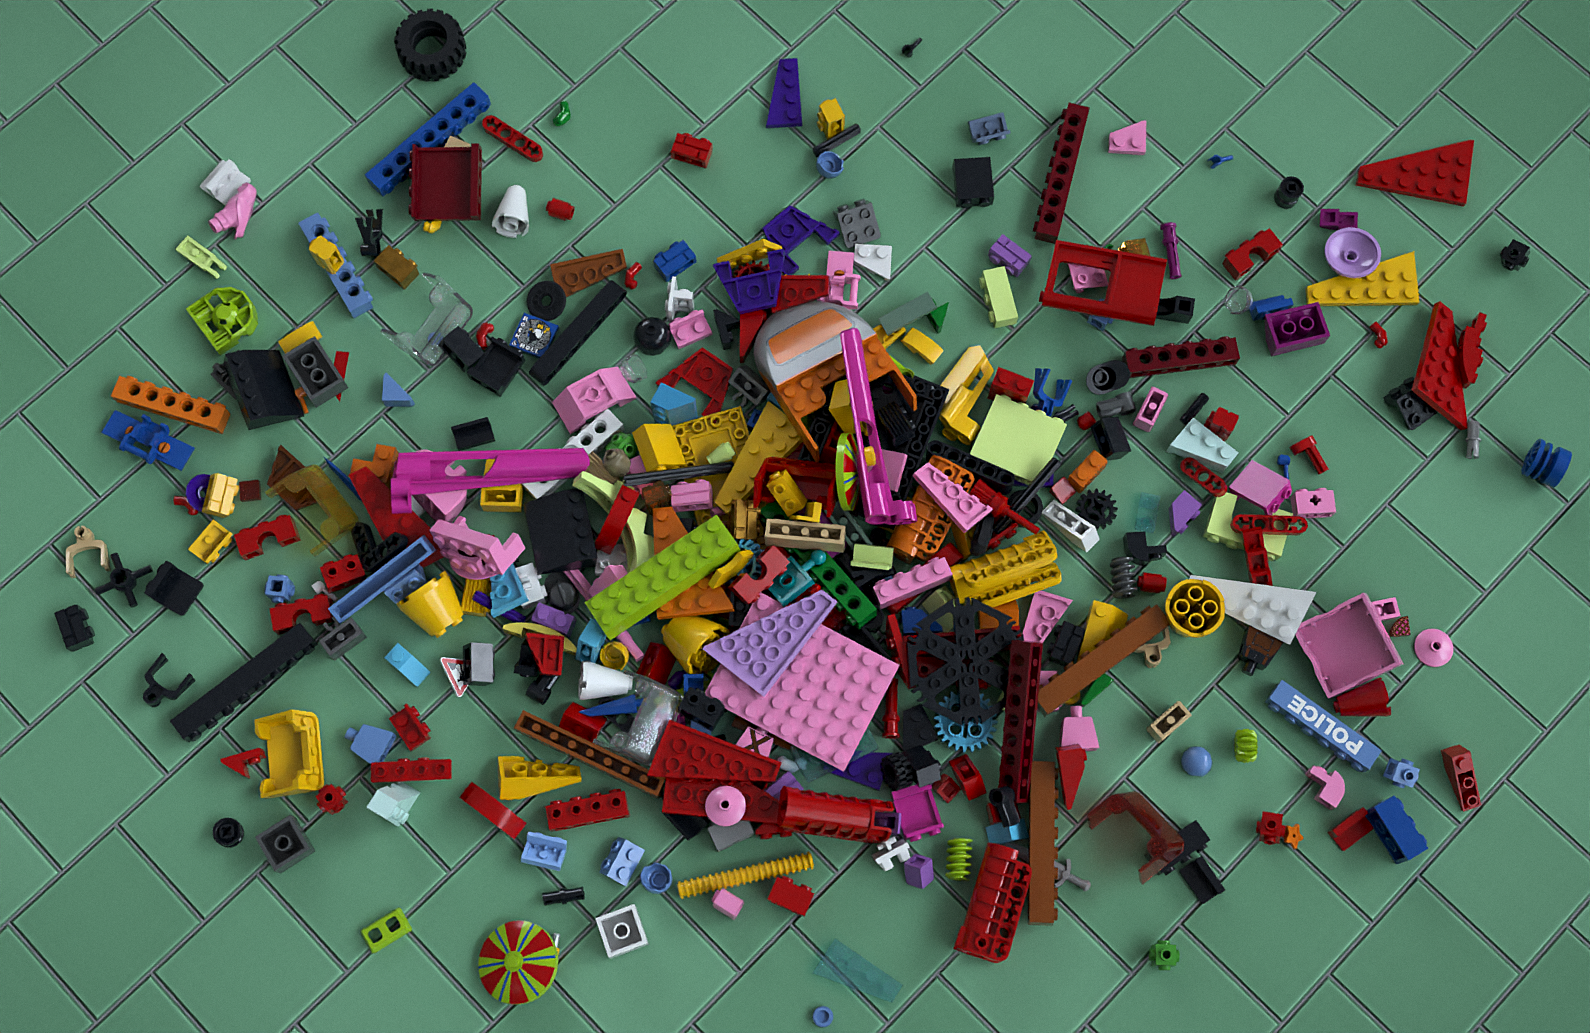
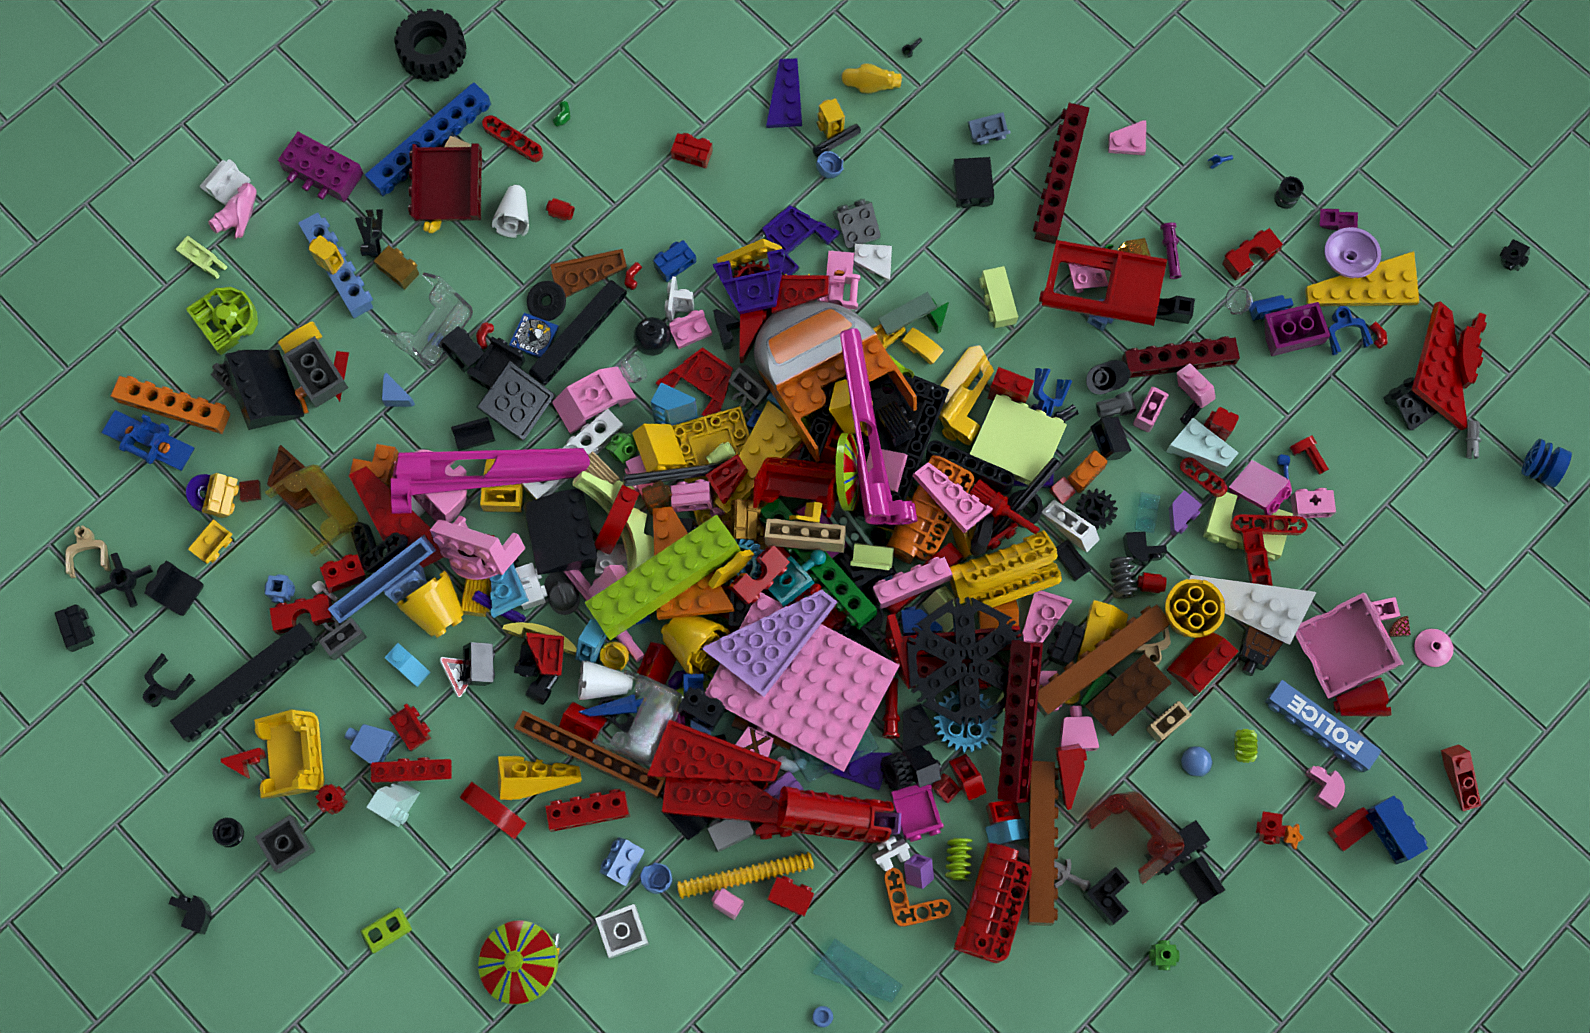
(182, 501): red arm -> none
(197, 915): none -> black brick
(250, 540): red arch -> none
(320, 167): none -> magenta piece
(346, 480): blue bar -> none
(515, 401): none -> black plate
(544, 851): light blue bracket -> none
(554, 619): medium lavender brick -> none
(563, 896): black pin -> none
(616, 462): dark tan head -> none
(725, 816): bright pink dish -> none
(727, 477): none -> red wing
(786, 492): yellow brick -> none
(870, 456): yellow tile -> none
(871, 78): none -> yellow animal
(904, 906): none -> orange beam
(1003, 800): black piece -> none
(1009, 255): medium lavender brick -> none
(1072, 560): none -> black tile
(1085, 421): red piece -> none
(1103, 896): none -> black brick
(1128, 694): none -> reddish brown brick
(1195, 385): none -> bright pink brick
(1202, 662): none -> red slope
(1347, 321): none -> blue piece
(1401, 772): medium blue brick -> none
(1431, 174): red wing -> none

